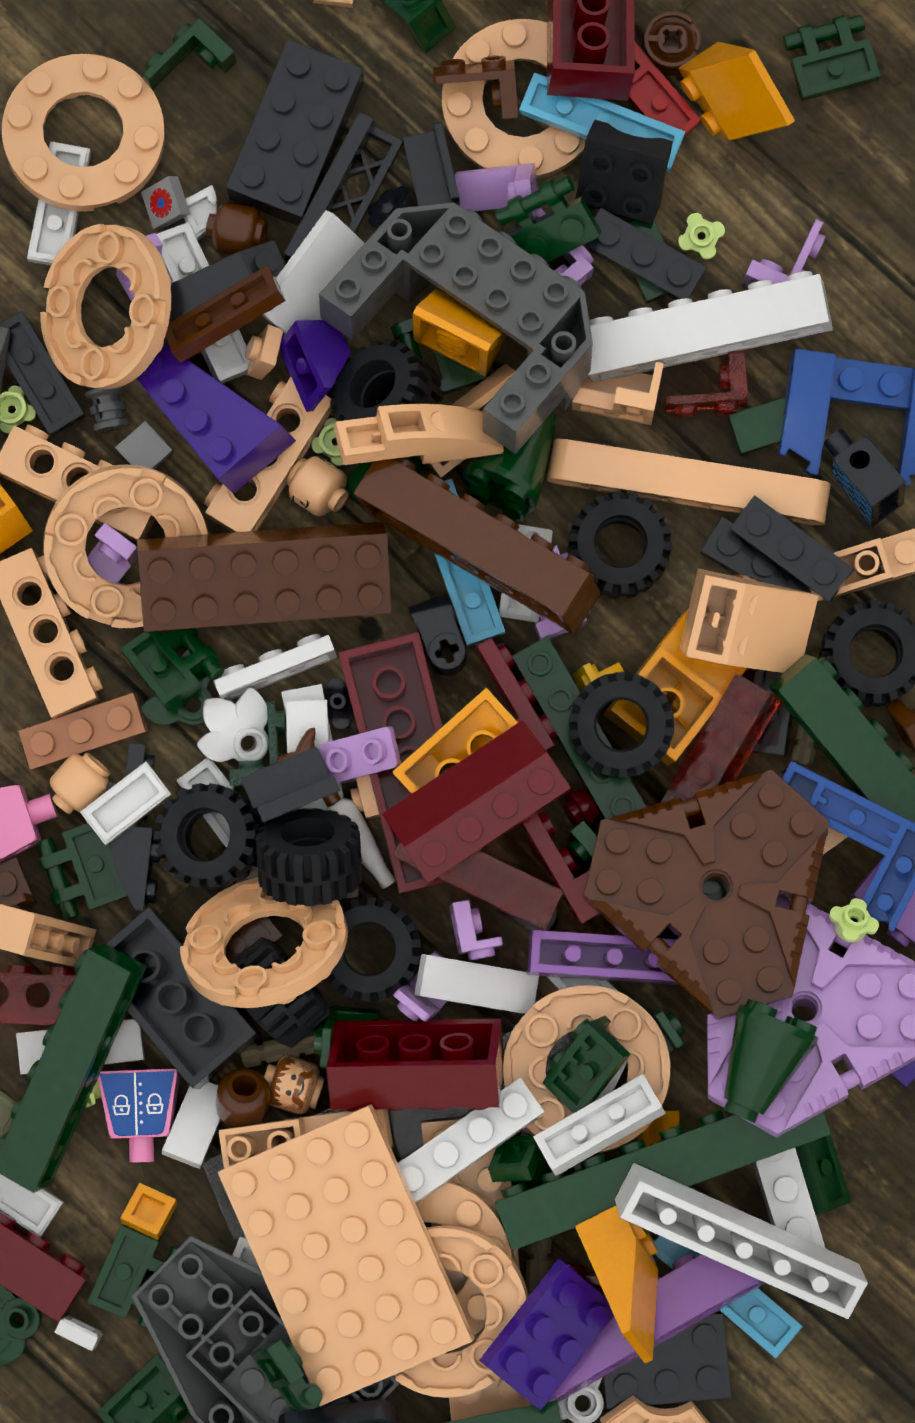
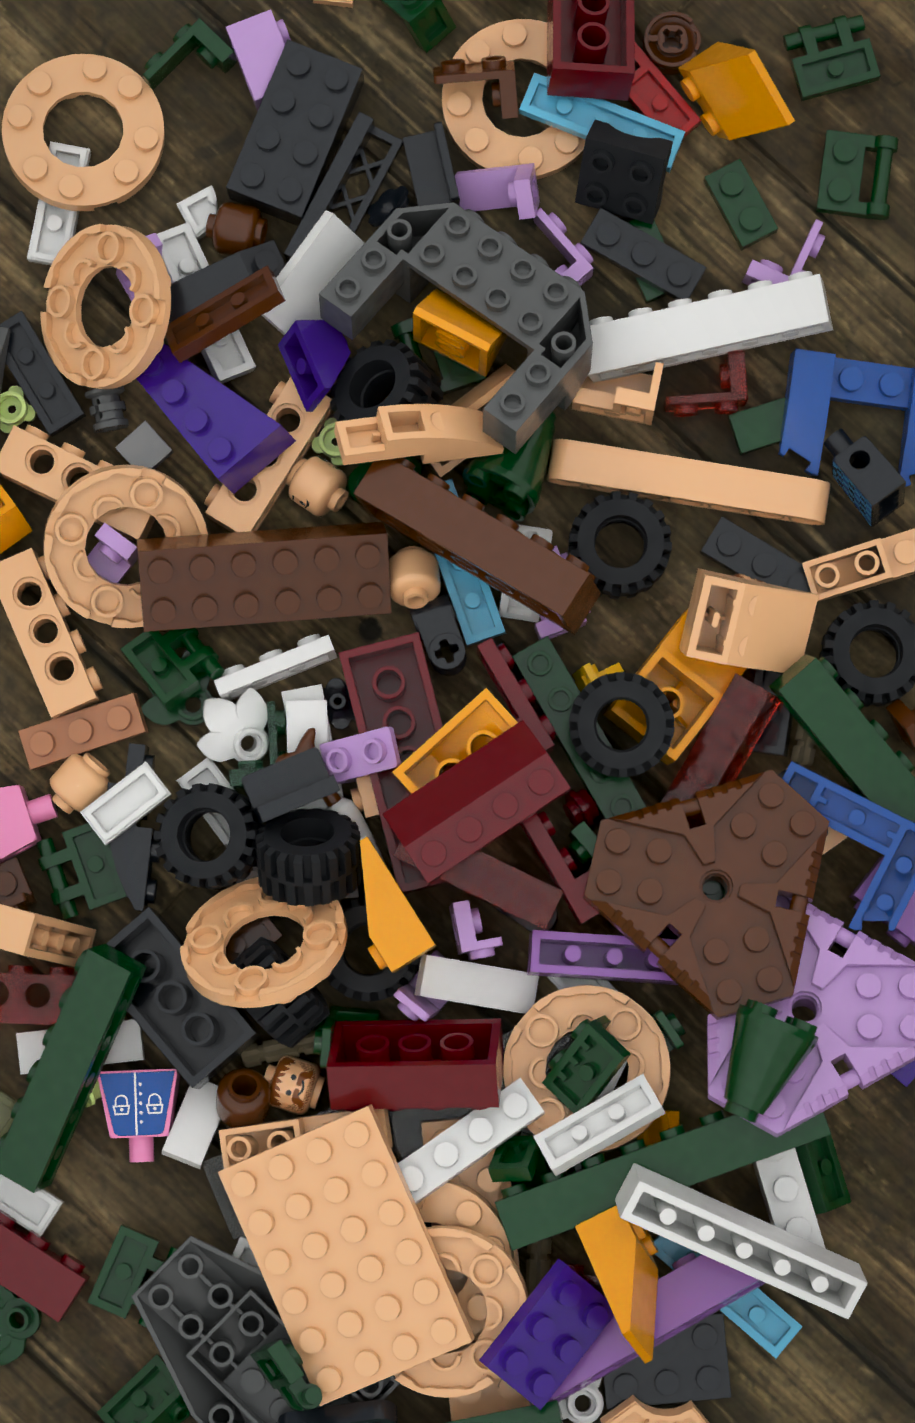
(79, 1332): white tile -> none
(148, 1211): light orange plate -> none
(165, 202): light grey tile -> none
(258, 48): none -> lavender slope
(263, 351): light nougat plate -> none
(391, 920): none -> light orange slope
(414, 577): none -> light nougat head
(555, 232): dark green plate -> none
(704, 247): yellowish green plate -> none
(740, 204): none -> dark green plate
(792, 549): black plate -> none
(843, 173): none -> dark green plate
(848, 929): yellowish green plate -> none

